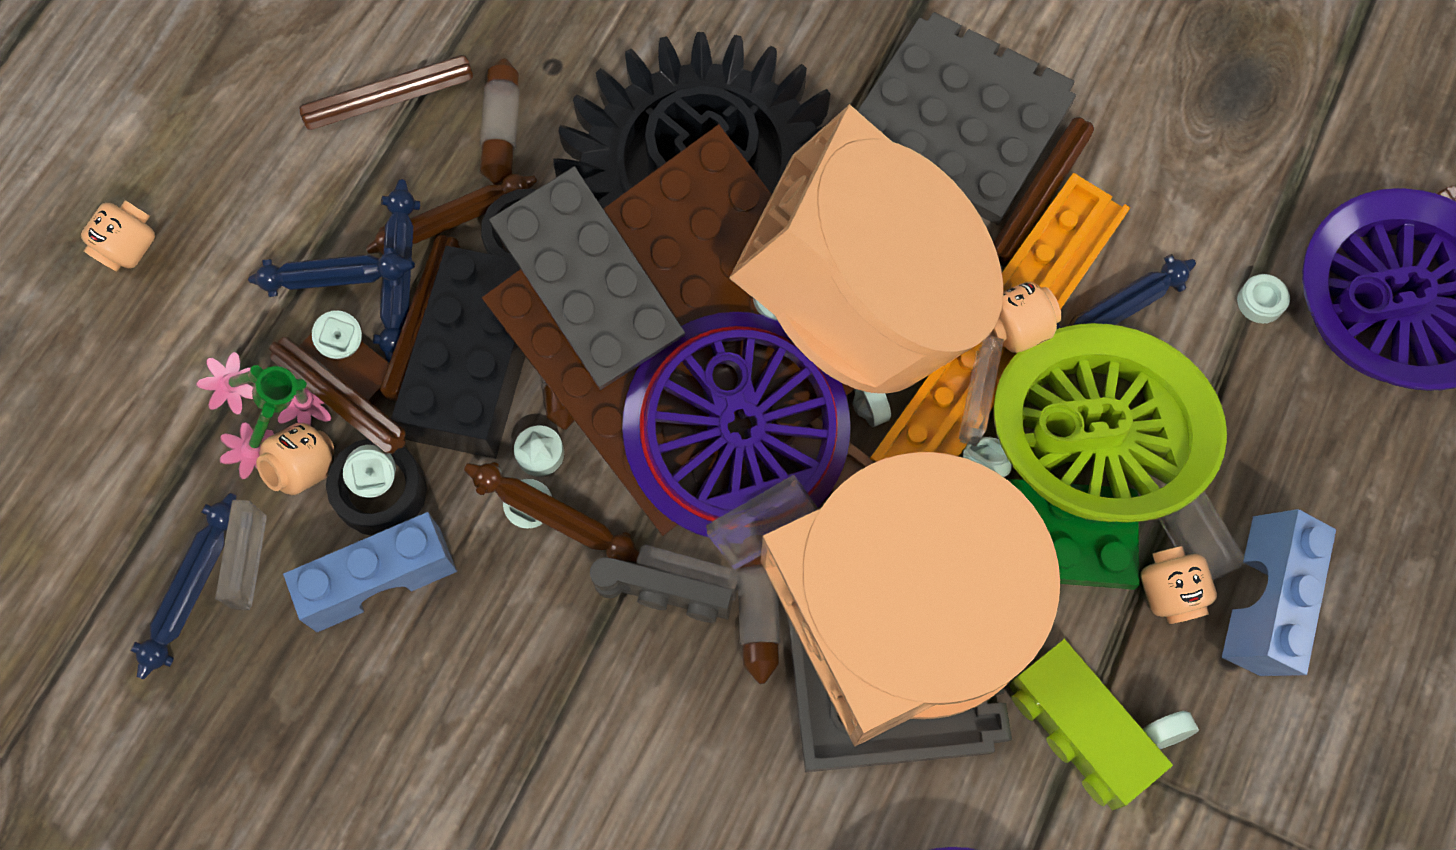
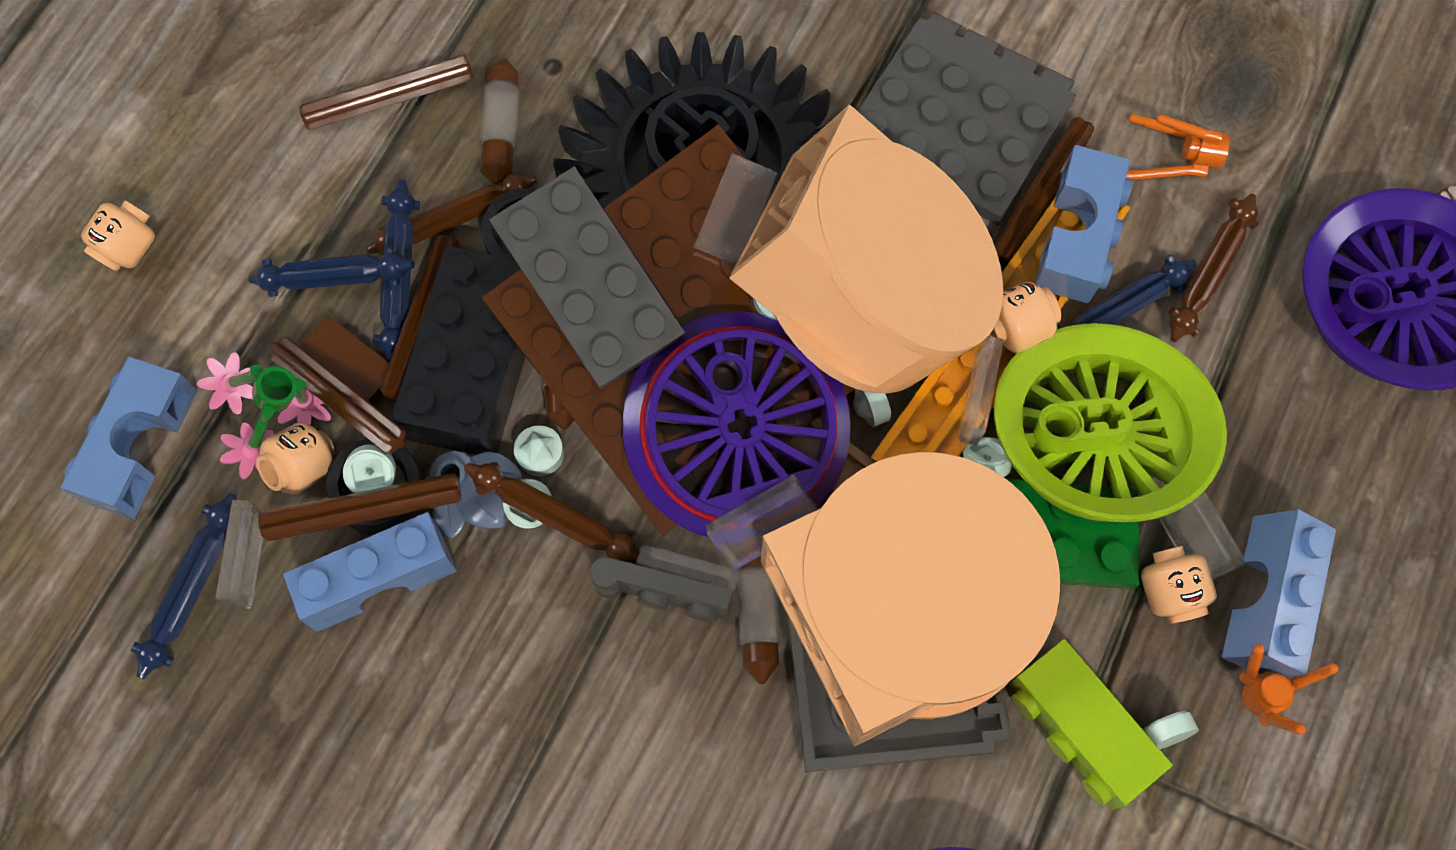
(138, 400): none -> medium blue arch
(336, 334): light aqua tile -> none
(359, 507): none -> reddish brown axle
(479, 510): none -> sand blue plate
(735, 209): none -> clear tile
(1092, 189): none -> medium blue arch
(1201, 146): none -> orange plant
(1213, 267): none -> reddish brown wheel
(1263, 298): light aqua tile -> none
(1272, 692): none -> orange plant

